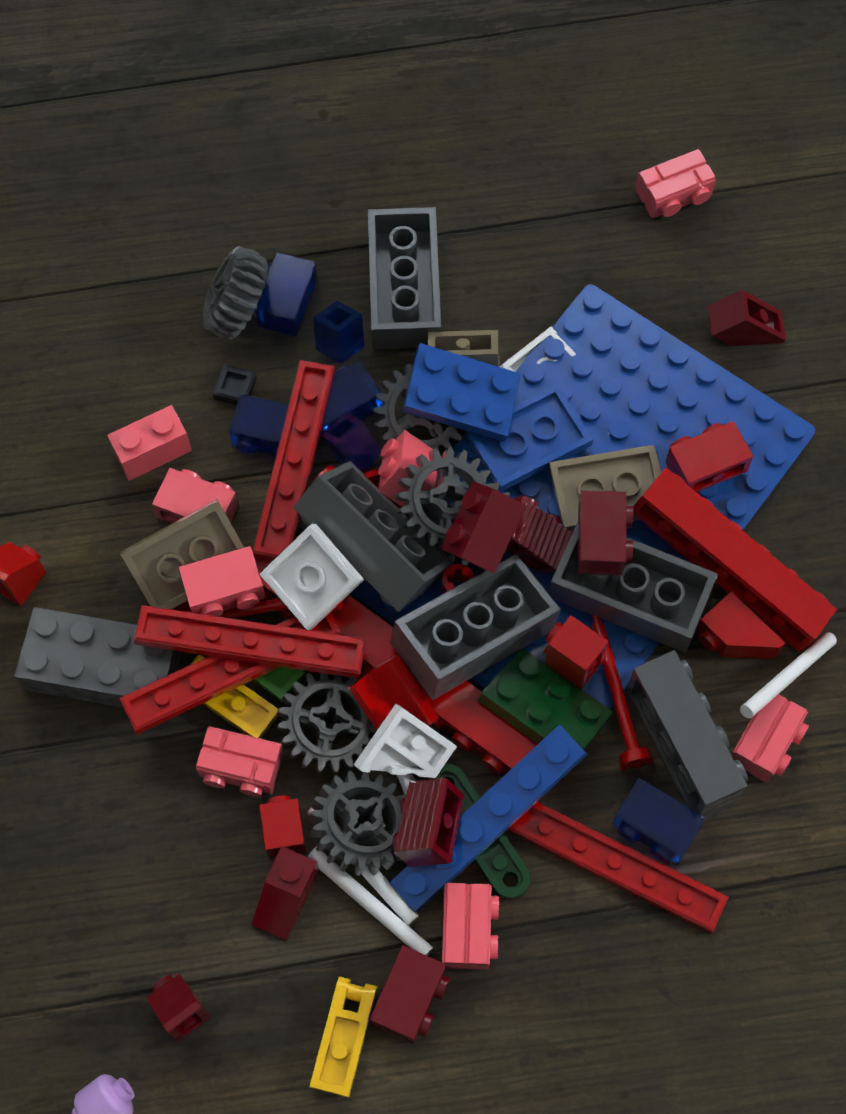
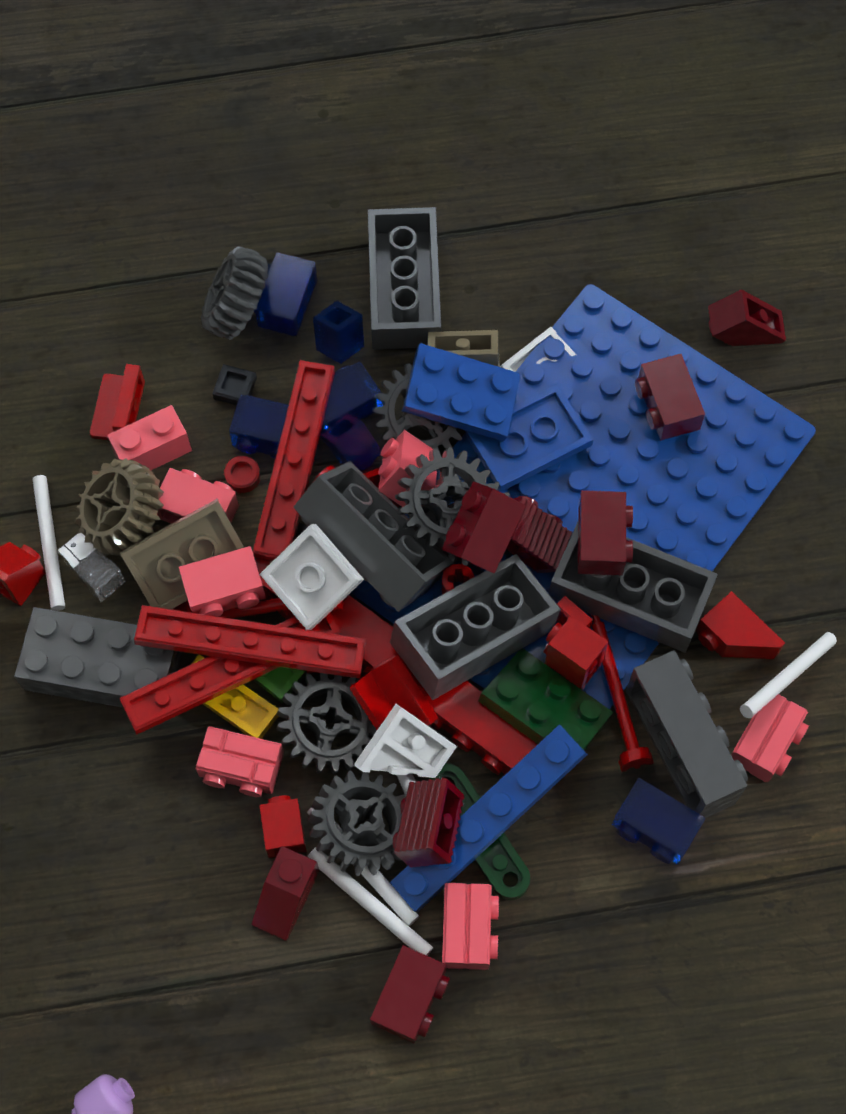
(48, 543): none -> white bar
(91, 566): none -> clear leg
(117, 401): none -> red panel
(119, 506): none -> dark tan gear
(177, 1006): dark red slope -> none
(242, 474): none -> red tile
(343, 1038): yellow plate -> none
(569, 608): none -> red tile
(616, 471): dark tan plate -> none
(621, 866): red tile -> none
(669, 397): none -> dark red brick
(675, 184): coral brick -> none
(710, 457): red brick -> none
(742, 564): red brick -> none

